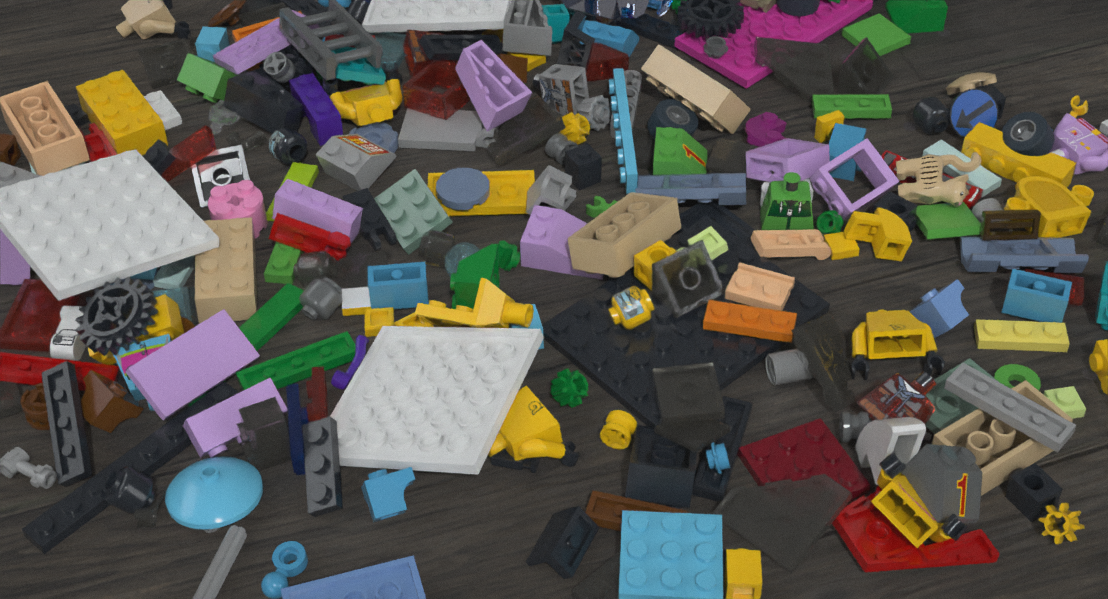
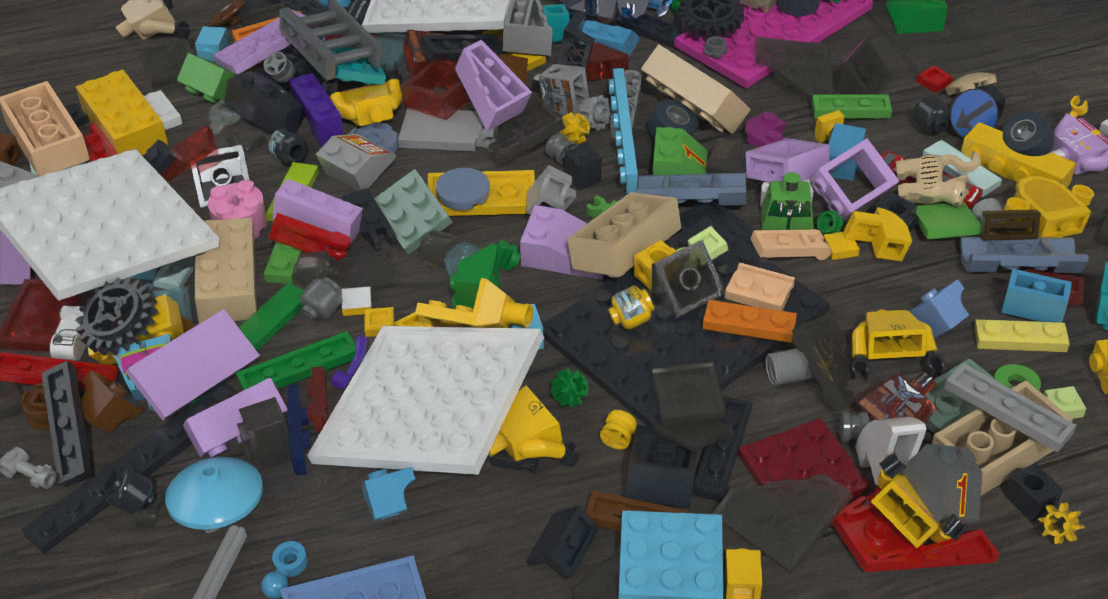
(322, 467): black plate -> none
(398, 285): dark azure brick -> none
(718, 457): dark azure plate -> none
(879, 31): bright green tile -> none
(934, 79): none -> red tile

